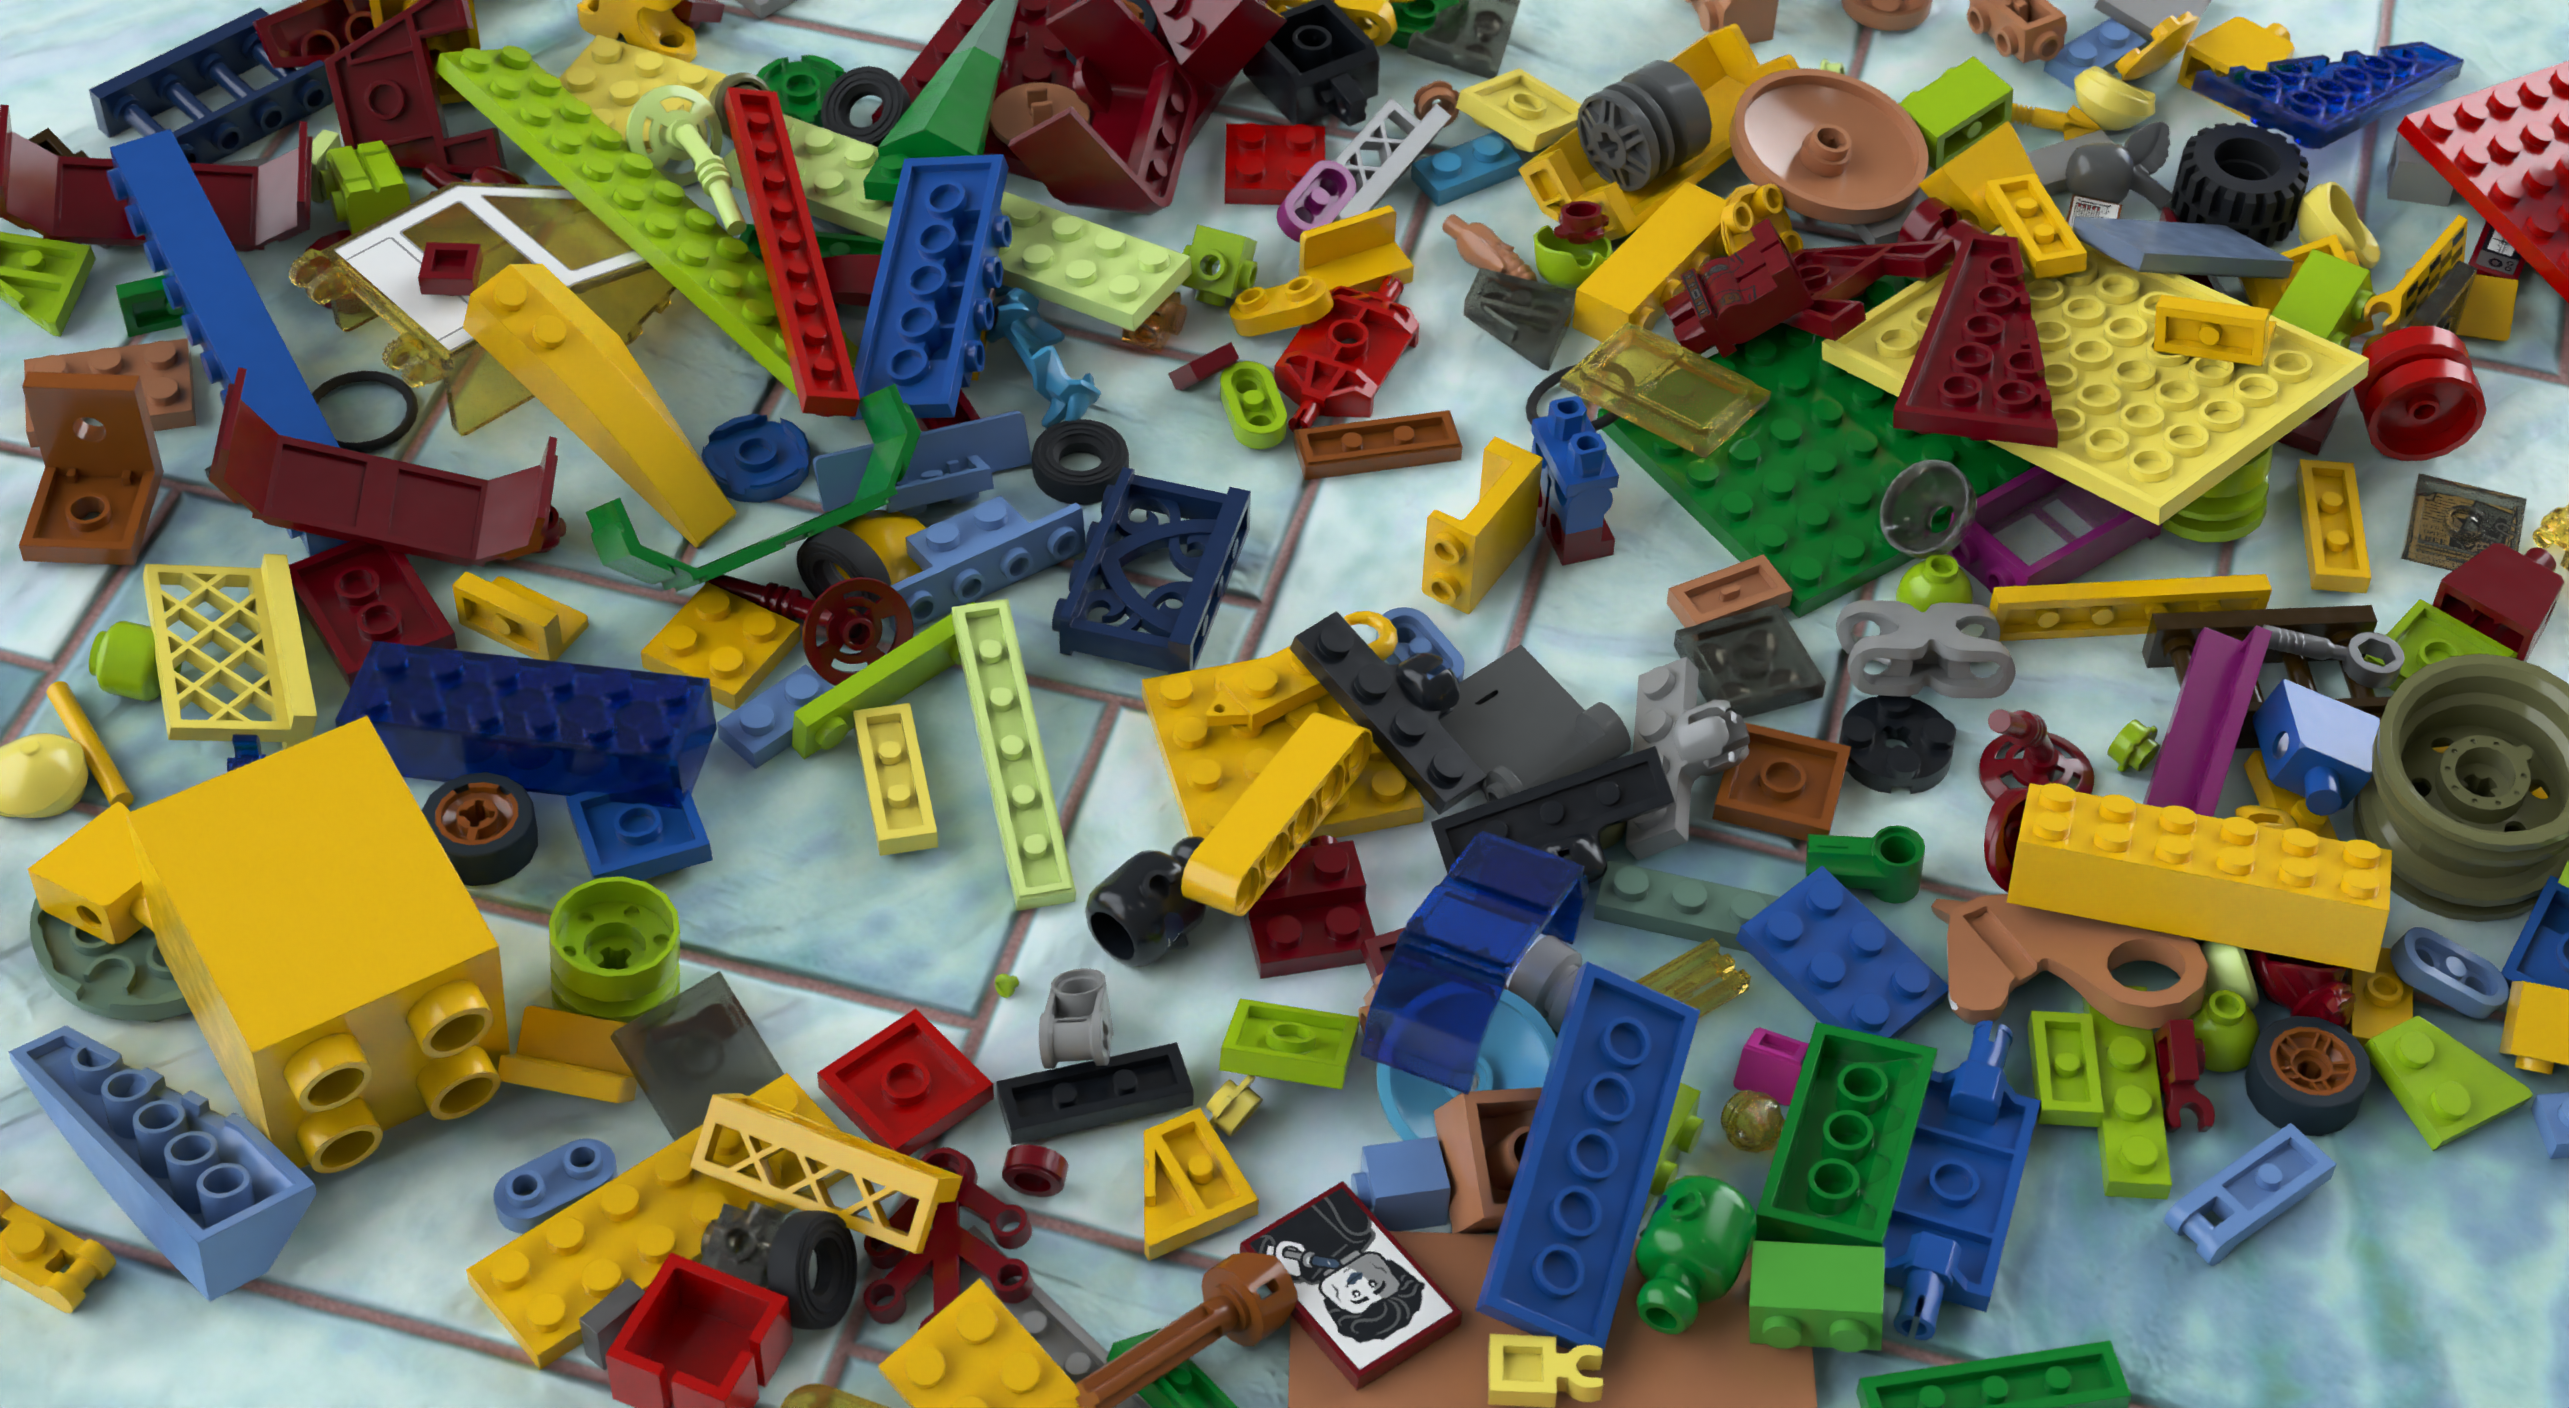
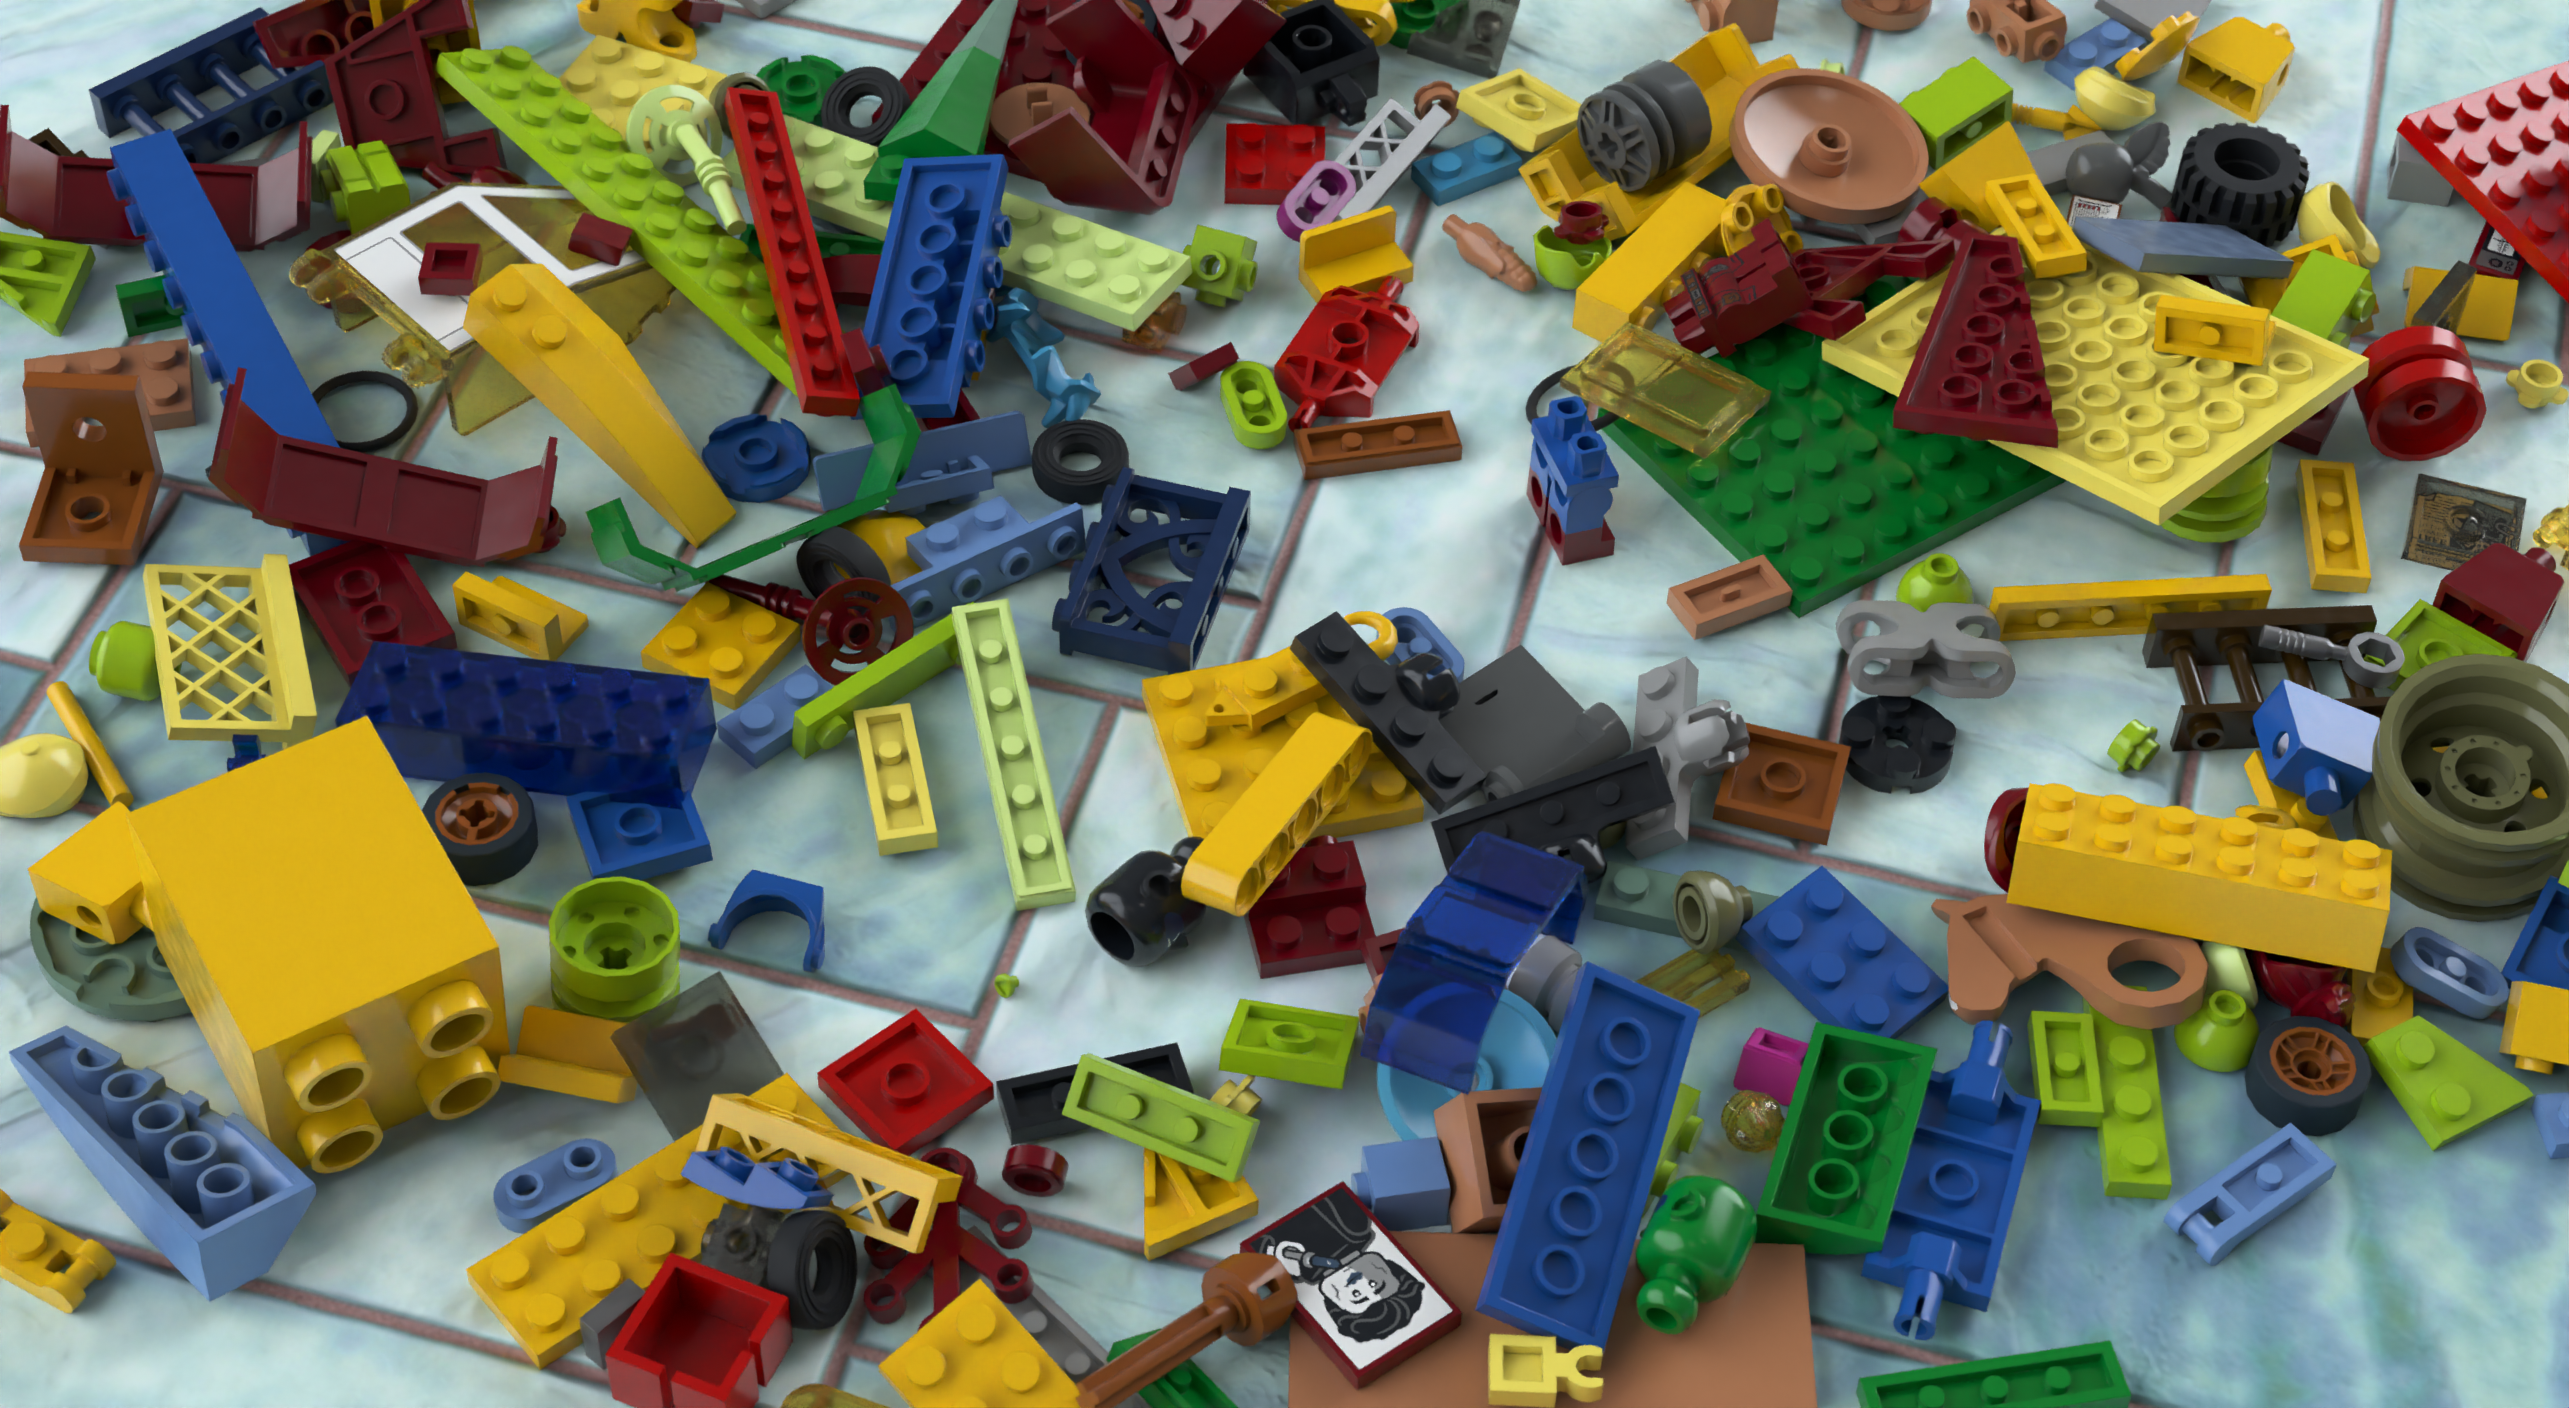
(600, 239): none -> dark red tile
(767, 893): none -> blue helmet
(767, 1184): none -> slope
(865, 361): none -> dark red plate
(1076, 1020): light grey piece -> none
(1161, 1117): none -> lime plate
(1281, 306): yellow plate -> none
(1473, 553): yellow panel -> none
(1521, 313): clear smoke wing -> none
(1709, 910): none -> olive brick
(1751, 662): clear smoke plate -> none
(1816, 1296): bright green brick -> none
(1884, 864): green piece -> none
(1915, 499): clear smoke piece -> none
(2040, 757): dark red dish -> none
(2044, 532): magenta door -> none
(2179, 1064): dark red plate -> none
(2207, 720): magenta fence -> none
(2327, 99): clear blue wing -> none
(2420, 281): yellow flag -> none
(2538, 384): none -> light yellow plate

